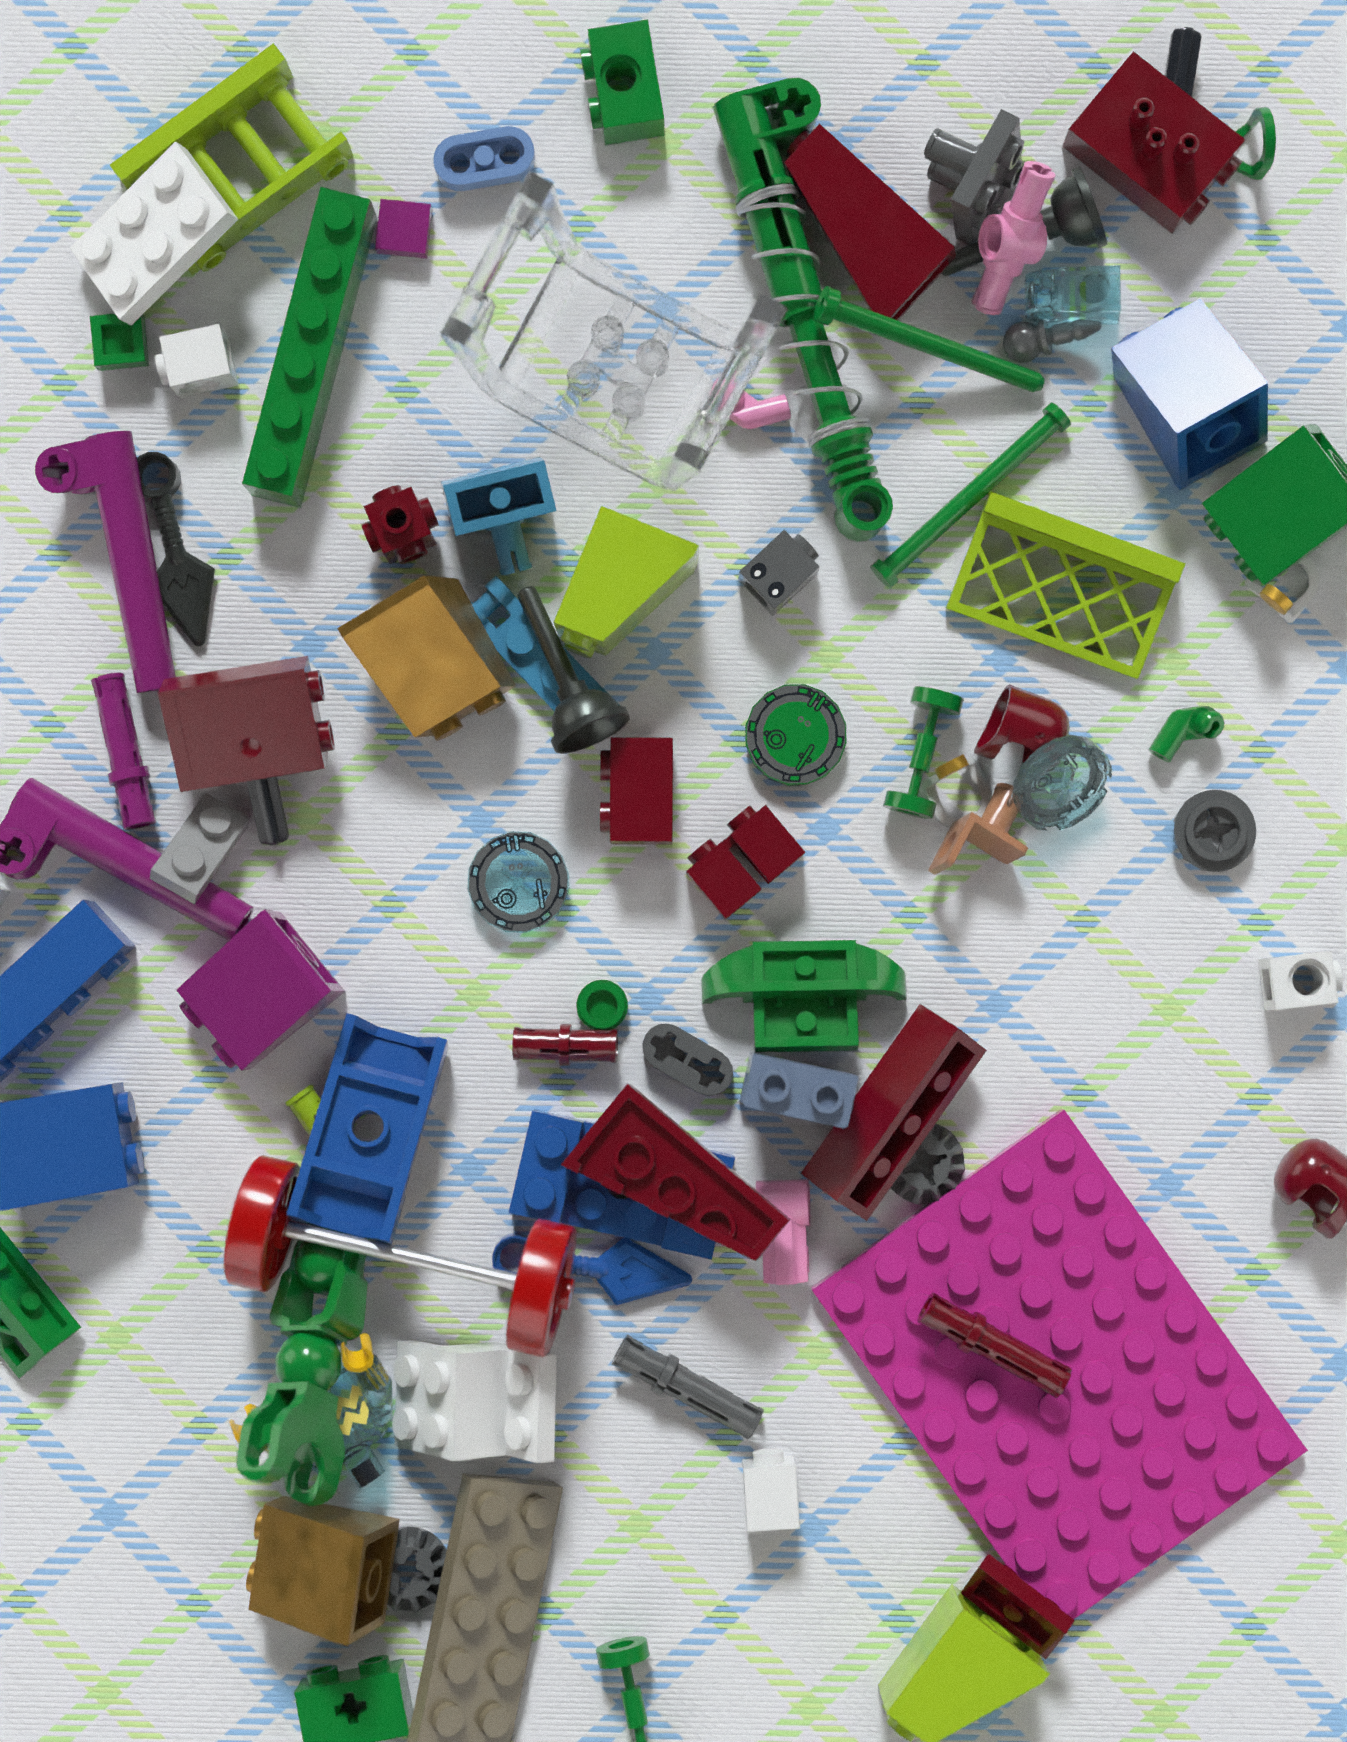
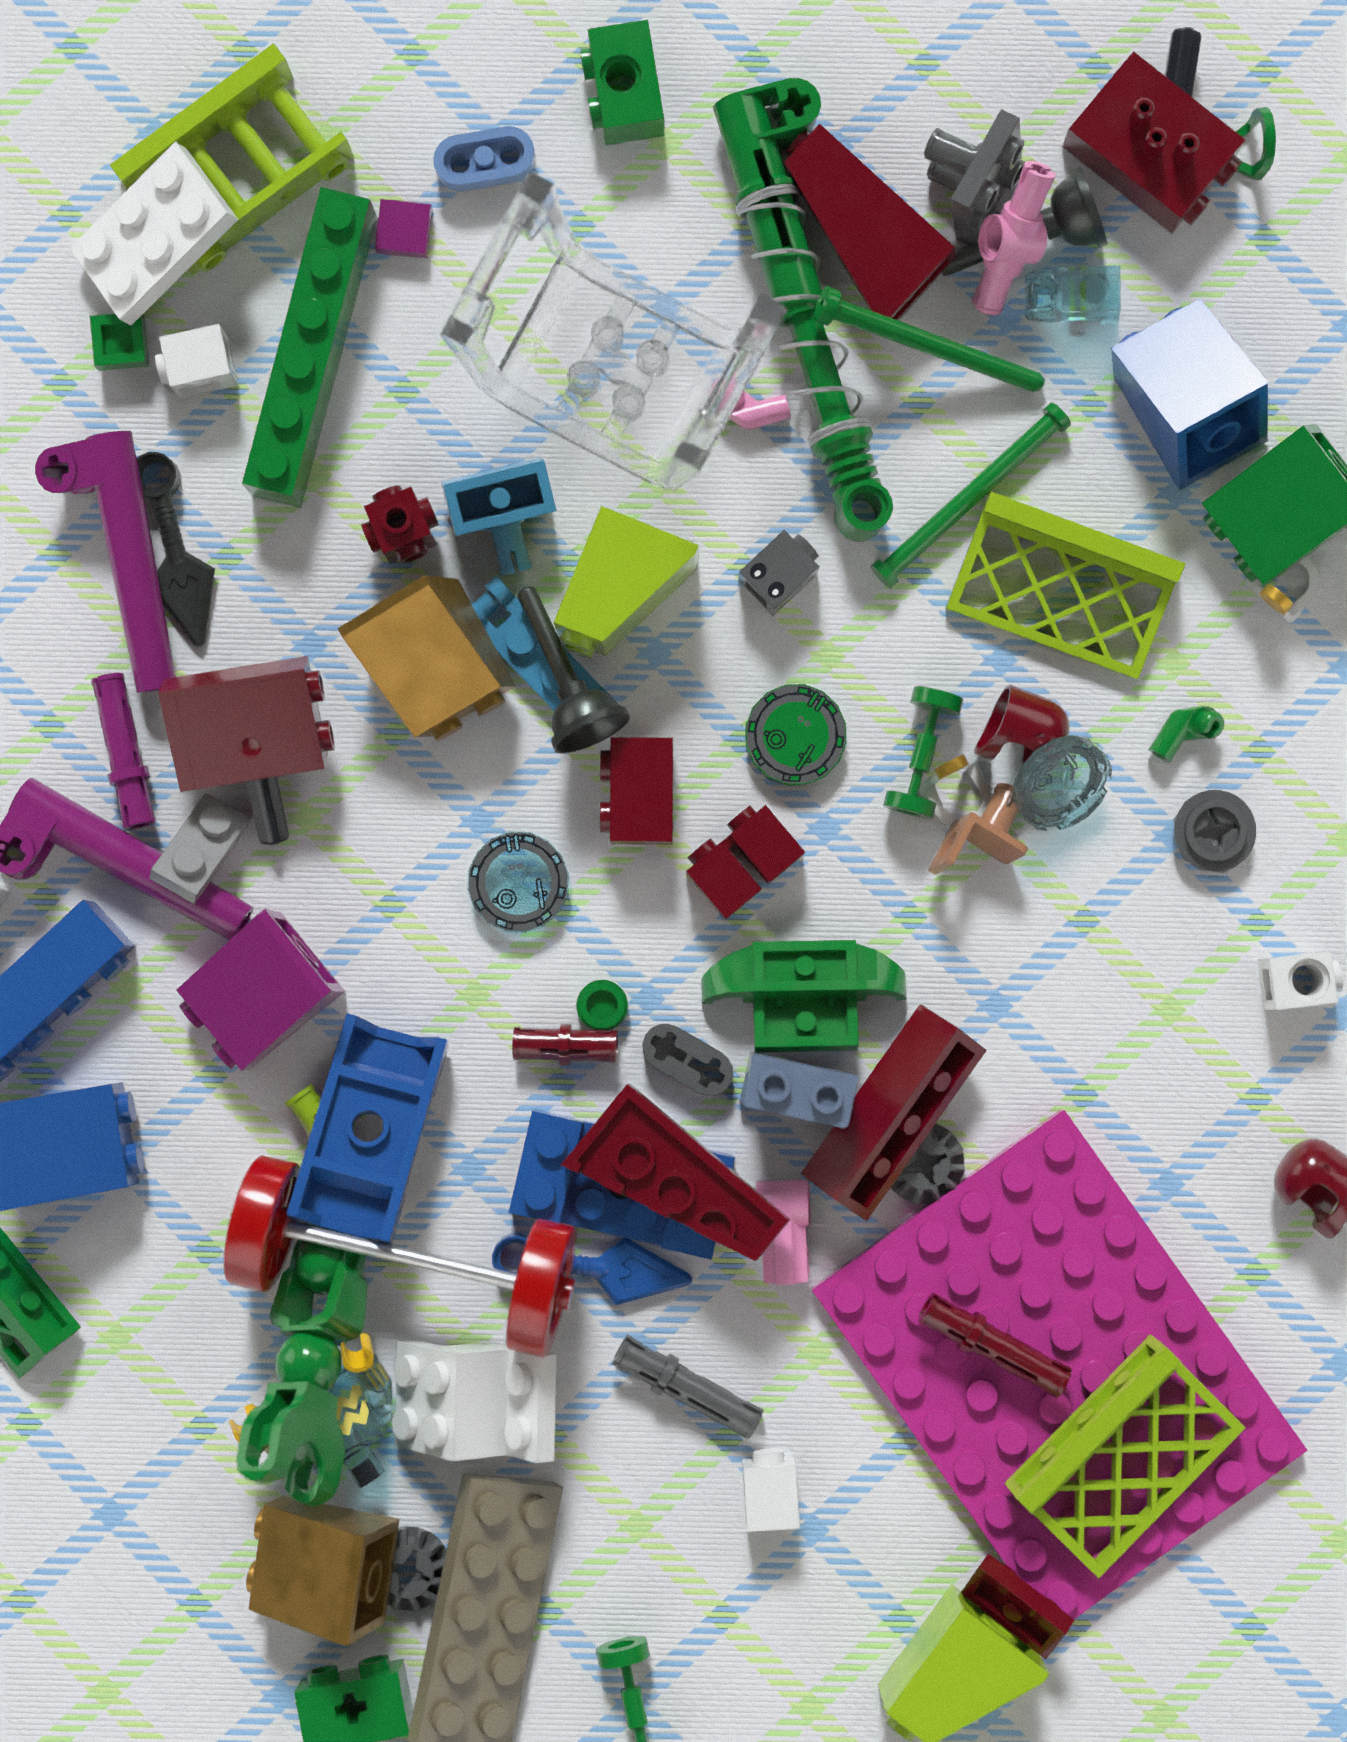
(1026, 341): dark grey bar -> none
(1086, 1435): none -> lime fence

